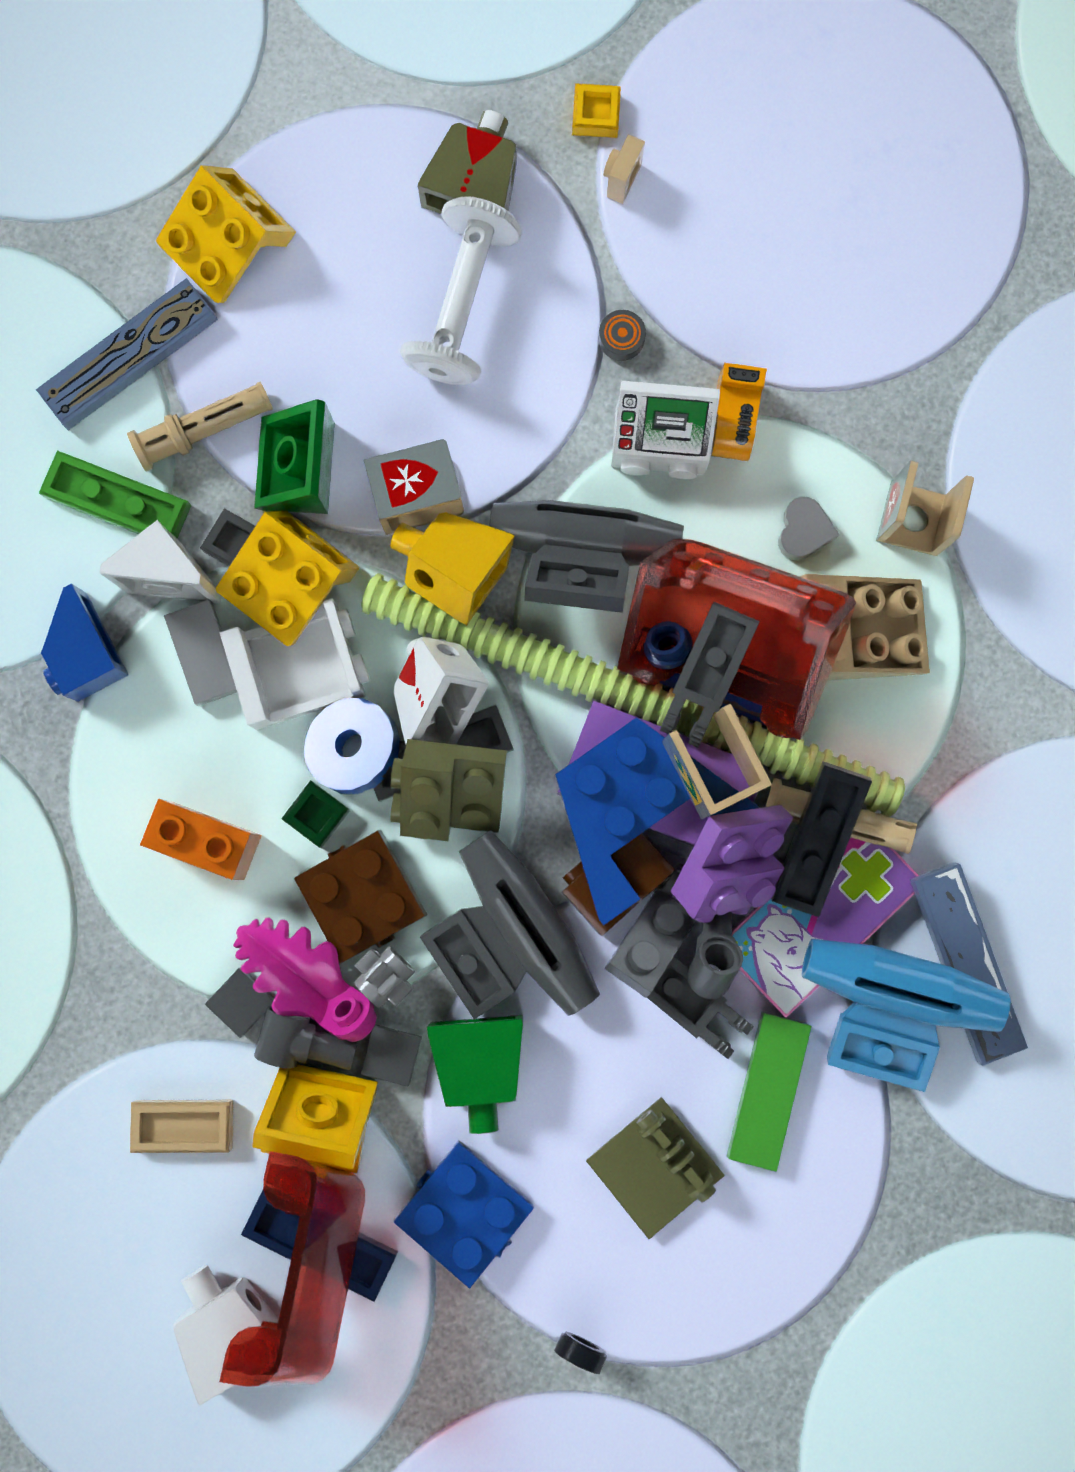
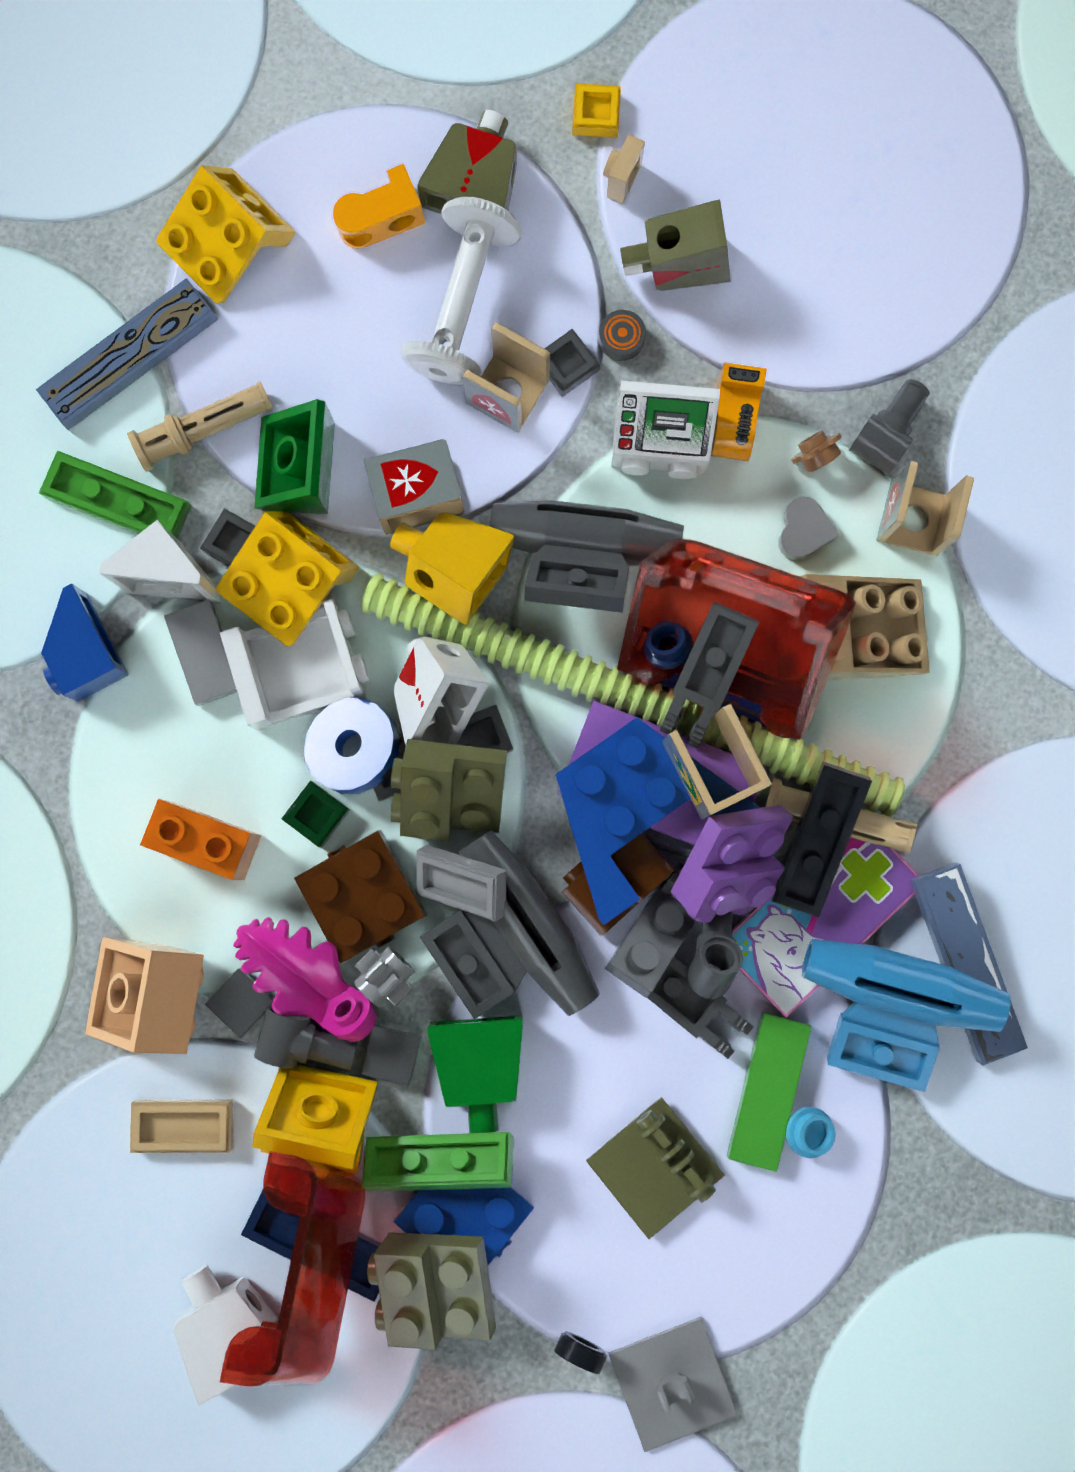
(145, 996): none -> light nougat slope
(380, 212): none -> light orange leg
(431, 1289): none -> olive plate
(438, 1162): none -> bright green tile
(461, 882): none -> light grey tile
(514, 360): none -> tan piece
(570, 362): none -> dark grey tile
(672, 1384): none -> light grey piece
(682, 249): none -> olive torso
(810, 1132): none -> medium azure plate
(817, 451): none -> medium nougat plate
(887, 434): none -> dark grey pin

